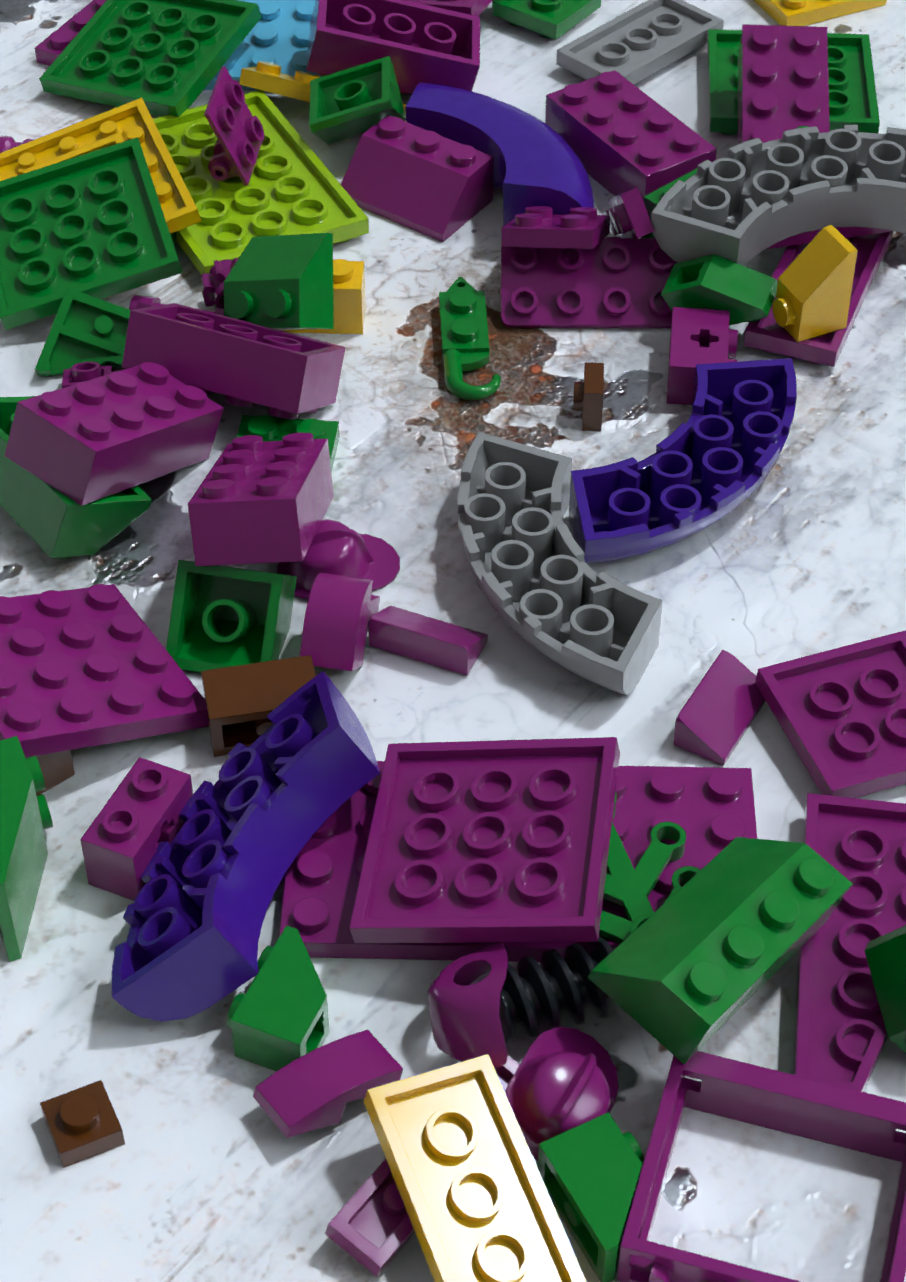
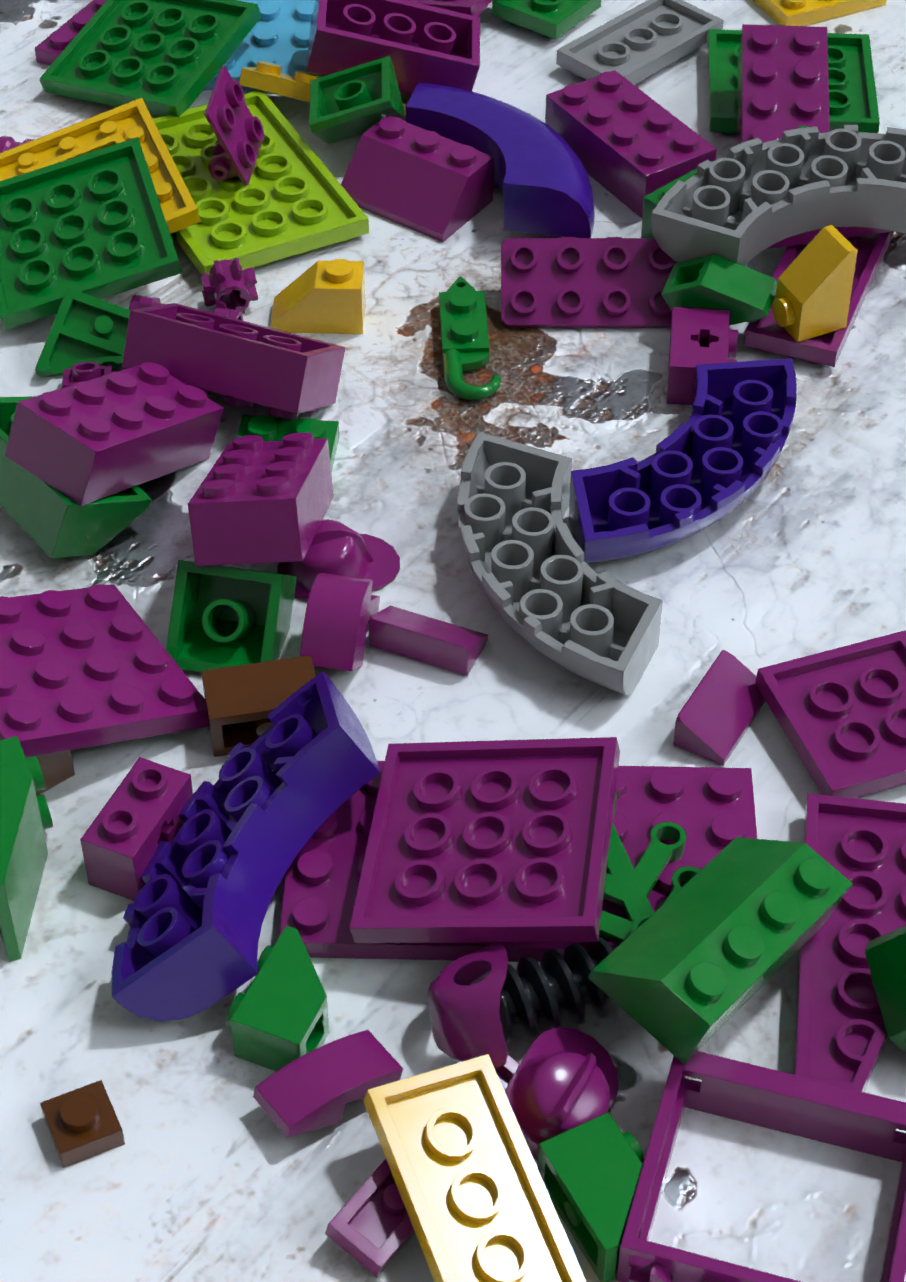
(283, 282): green slope -> none
(546, 230): magenta plate -> none
(589, 396): reddish brown plate -> none
(629, 215): magenta plate -> none

